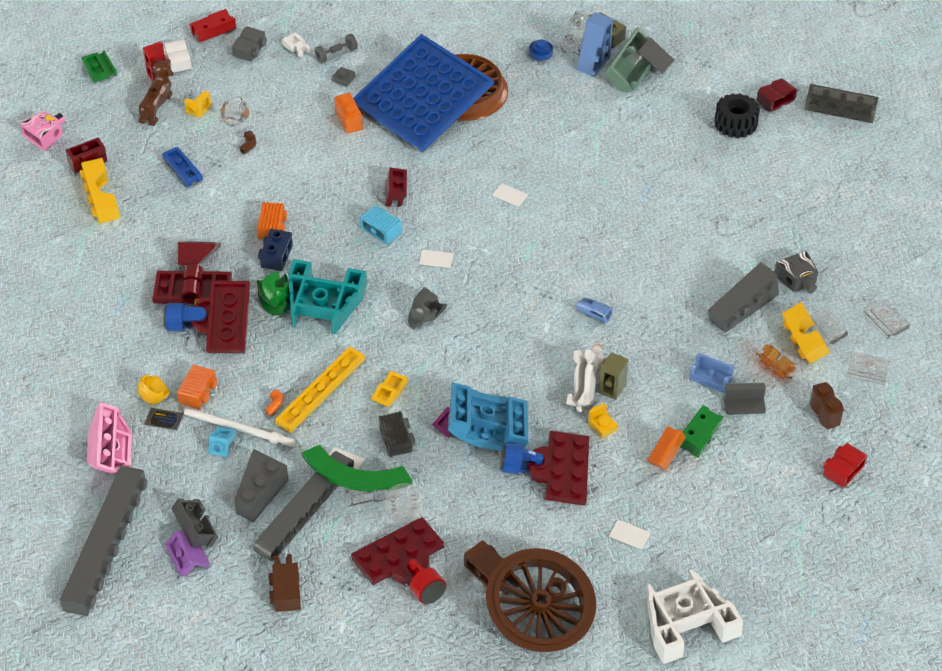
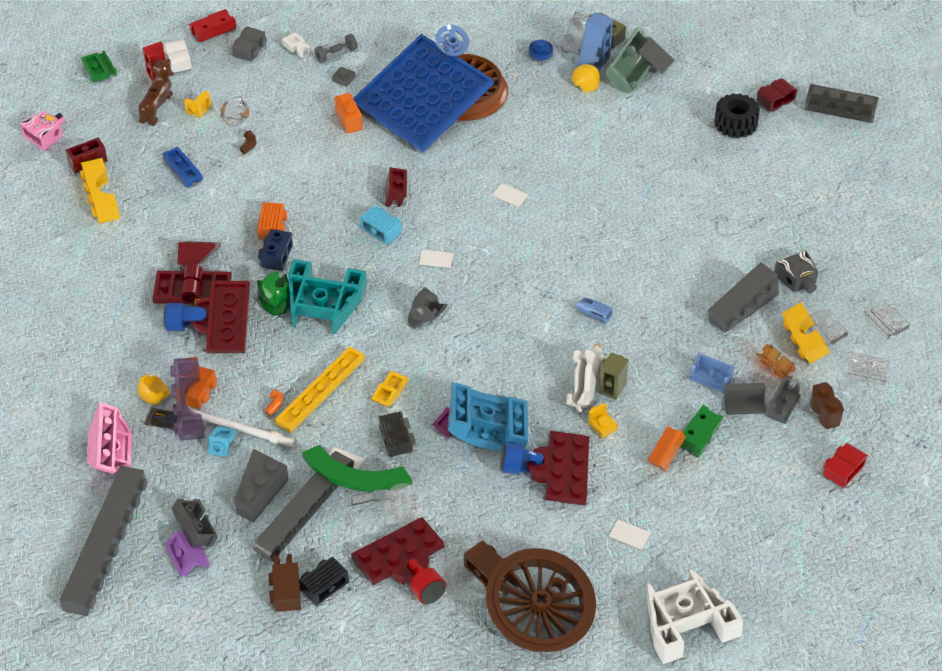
(186, 375): none -> clear purple arch
(323, 580): none -> black brick
(453, 44): none -> medium blue dish
(586, 77): none -> yellow hair
(784, 401): none -> dark grey hinge

